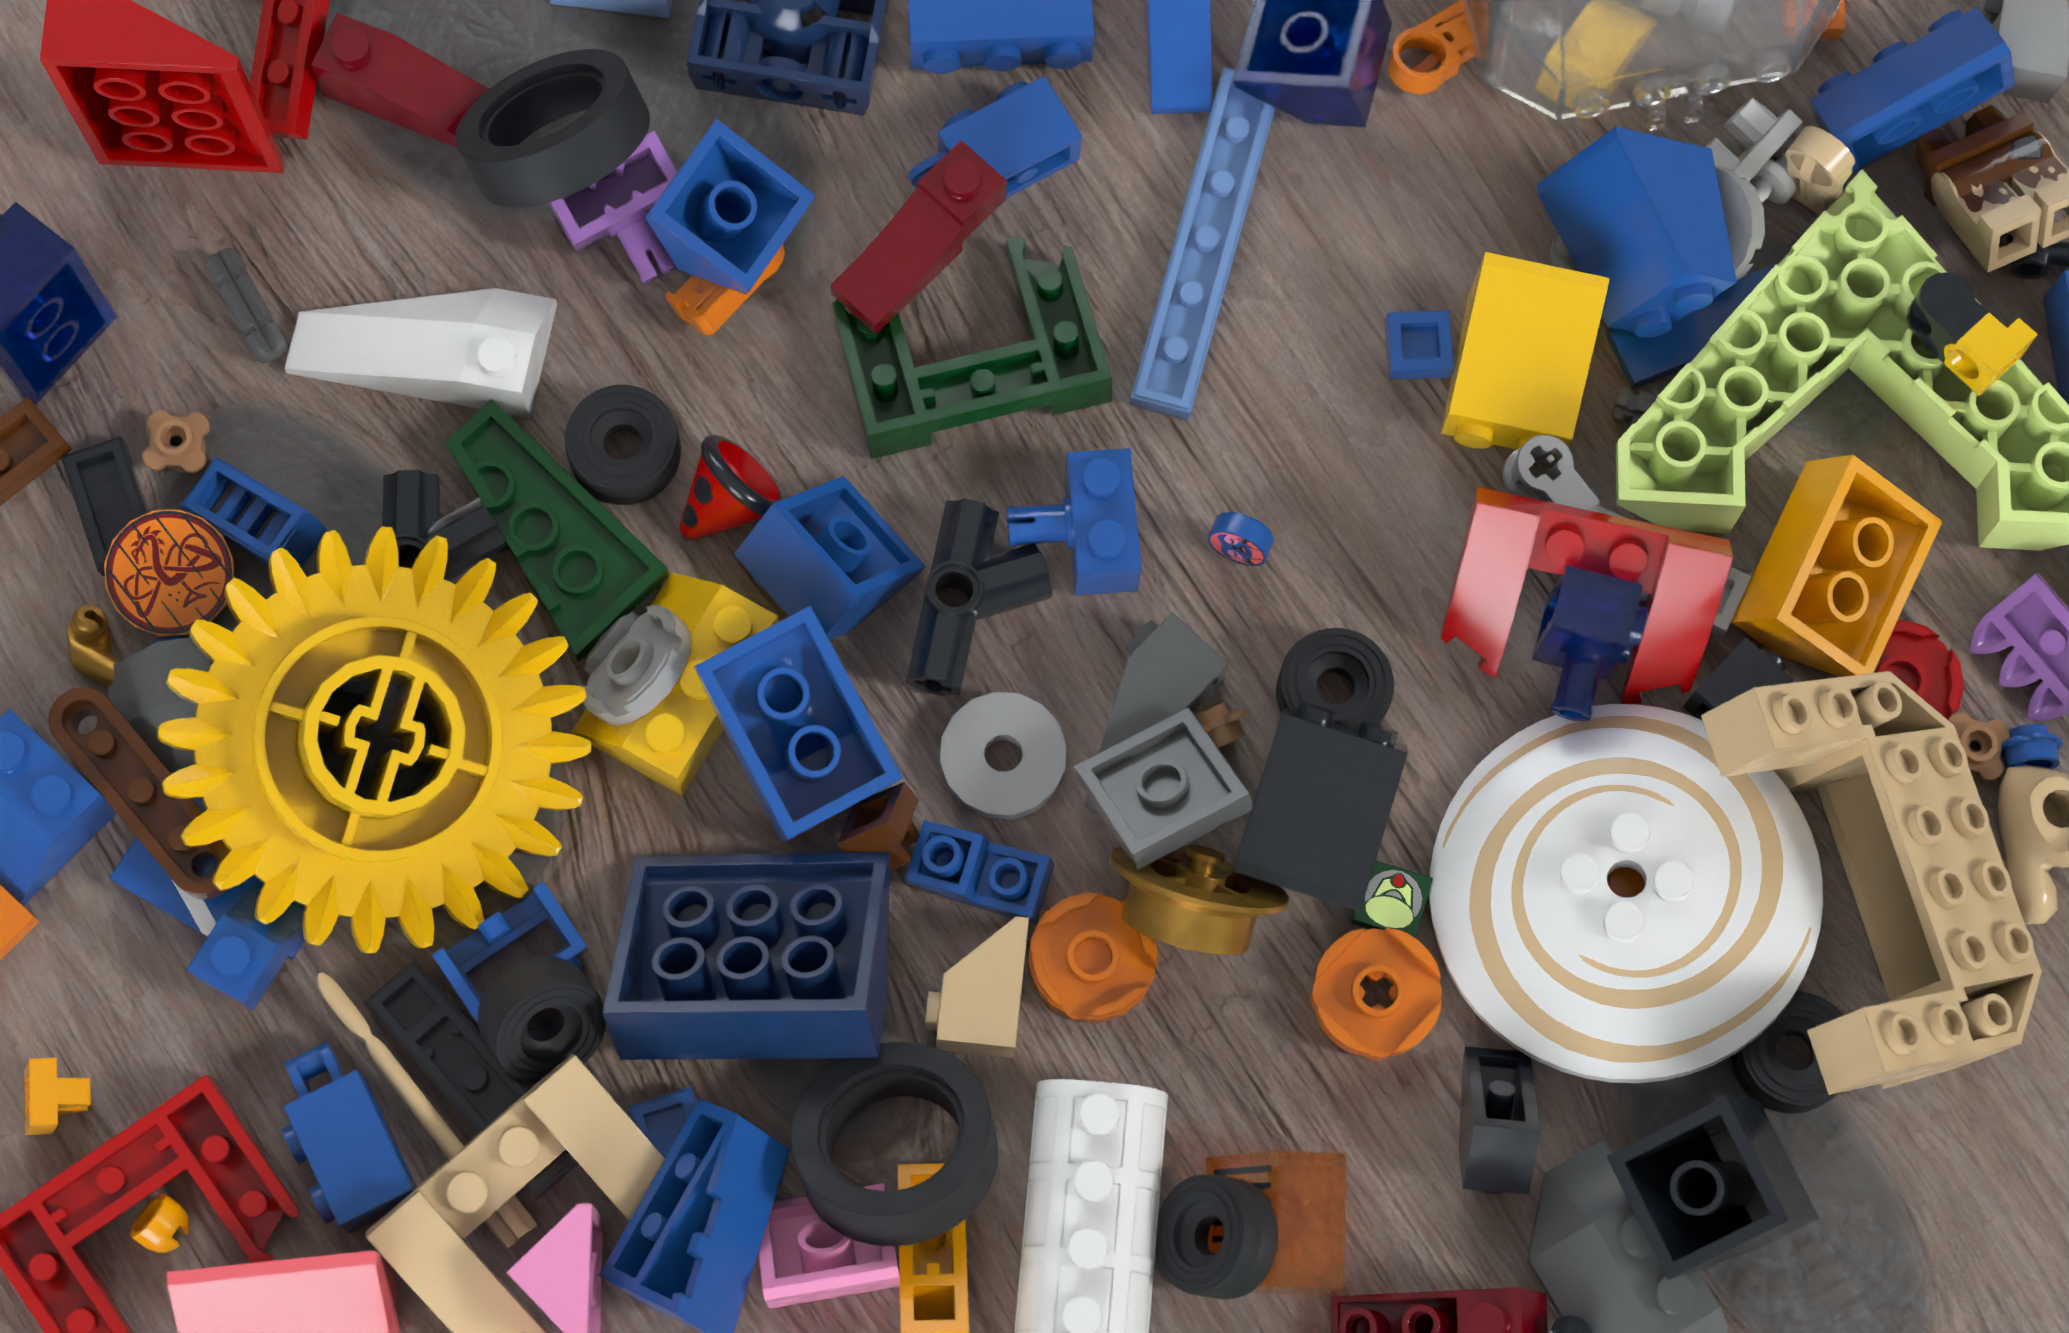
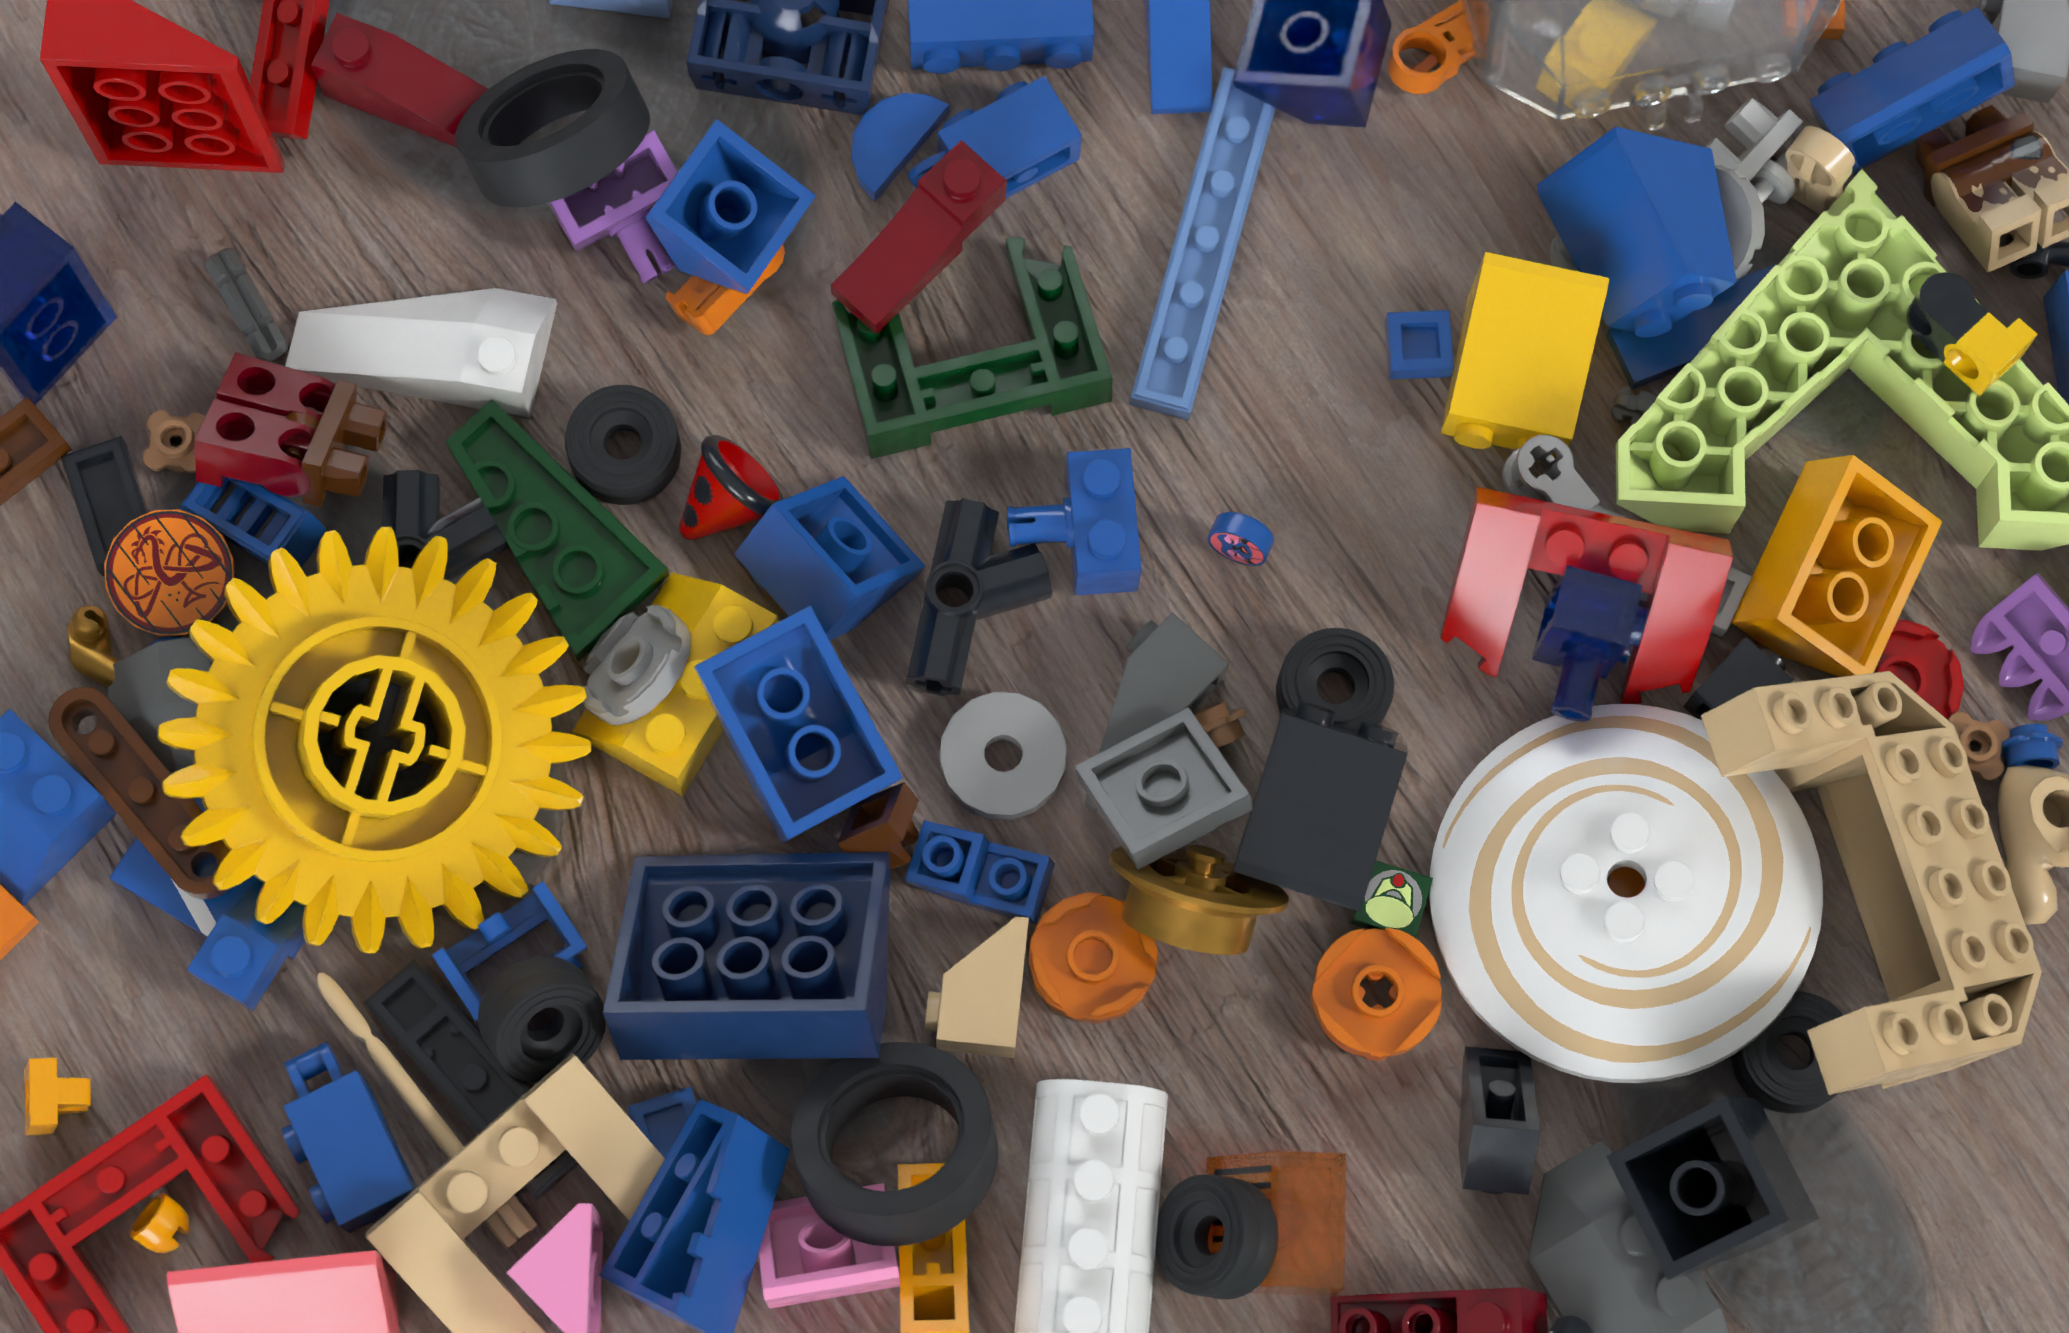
(287, 432): none -> dark red hips
(891, 137): none -> blue tile

